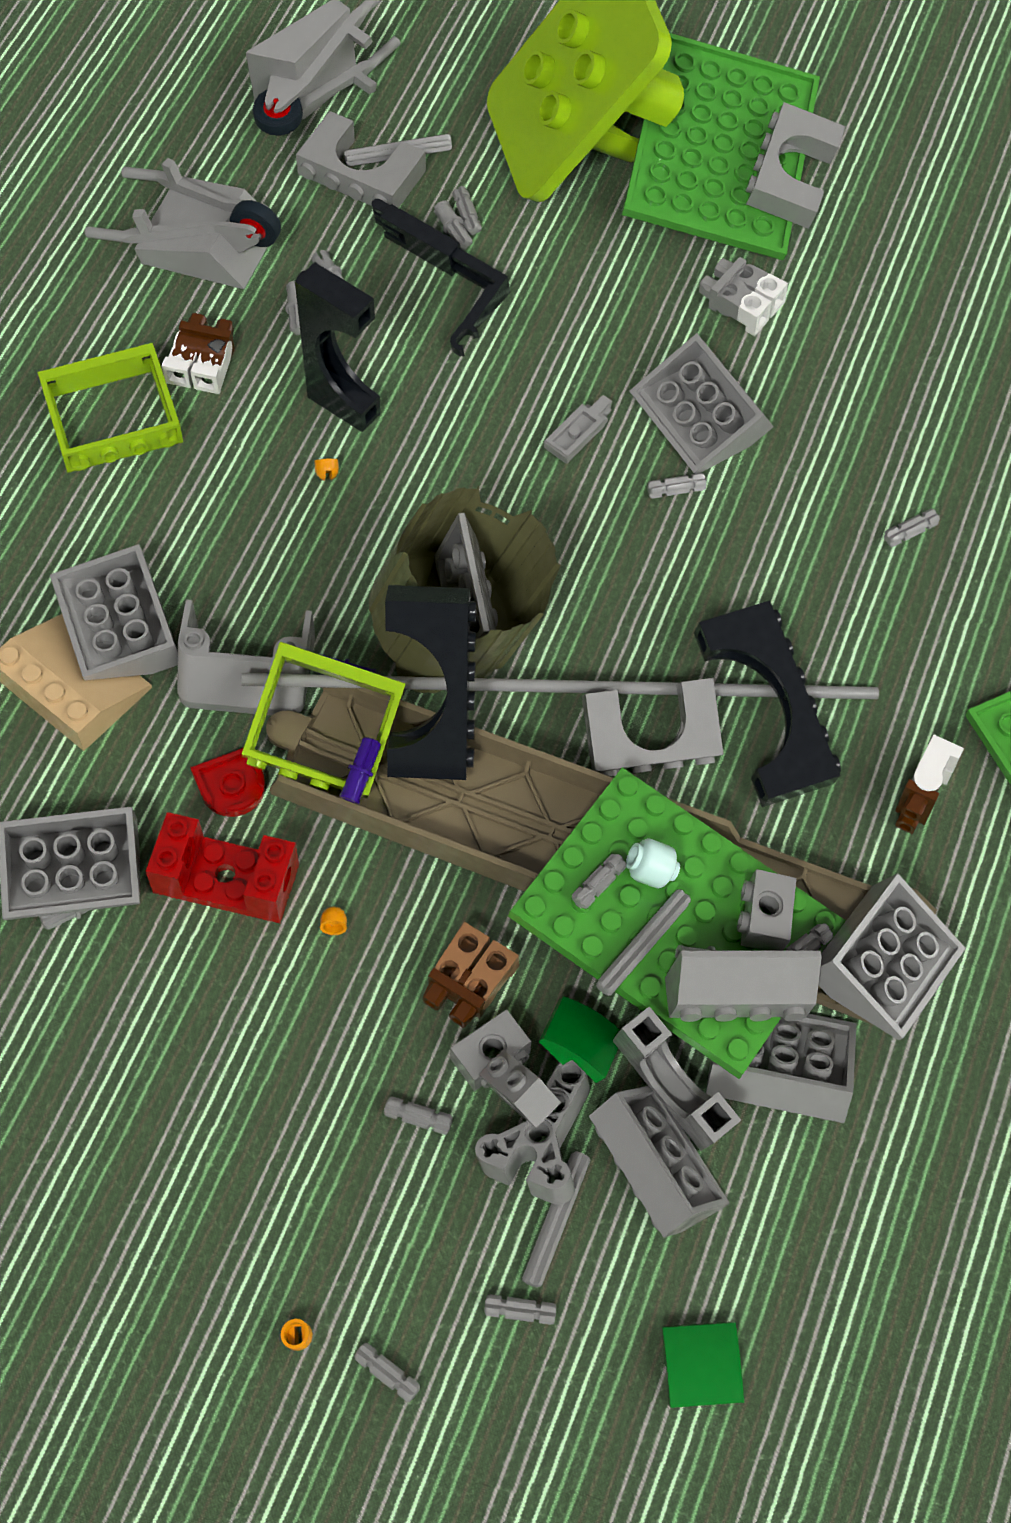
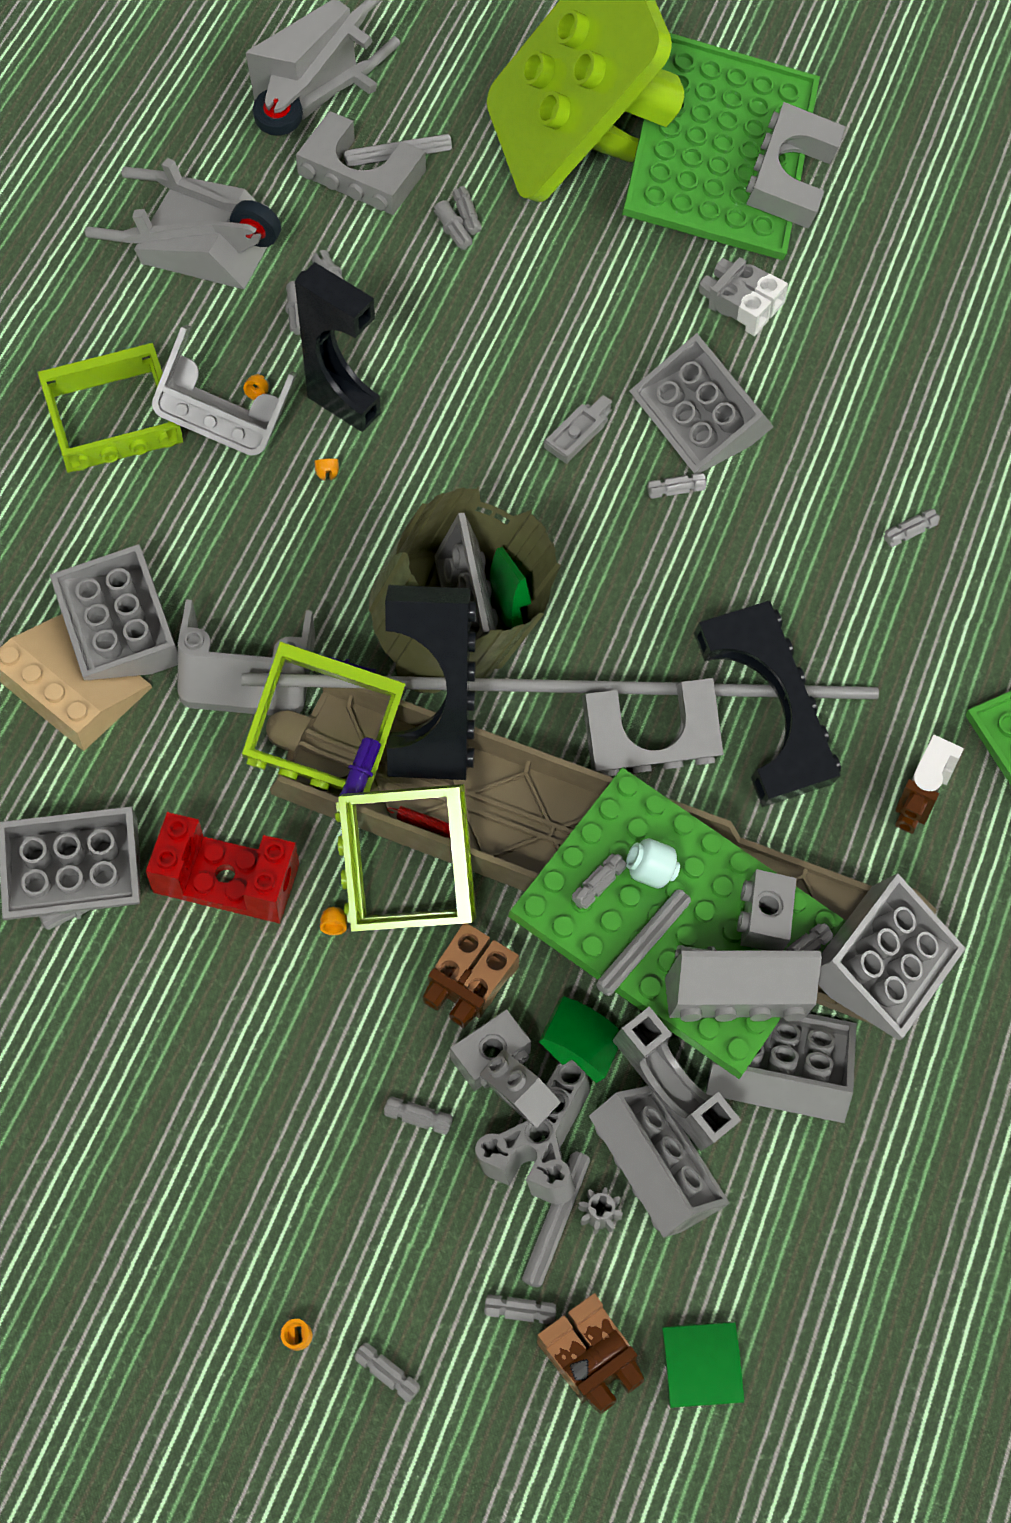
(200, 353): hips -> none
(210, 415): none -> light grey windscreen
(229, 784): red tile -> none
(262, 386): none -> light orange hinge
(353, 876): none -> window
(423, 821): none -> red piece
(449, 257): black hinge -> none
(508, 589): none -> green slope
(591, 1207): none -> light grey gear
(600, 1362): none -> hips

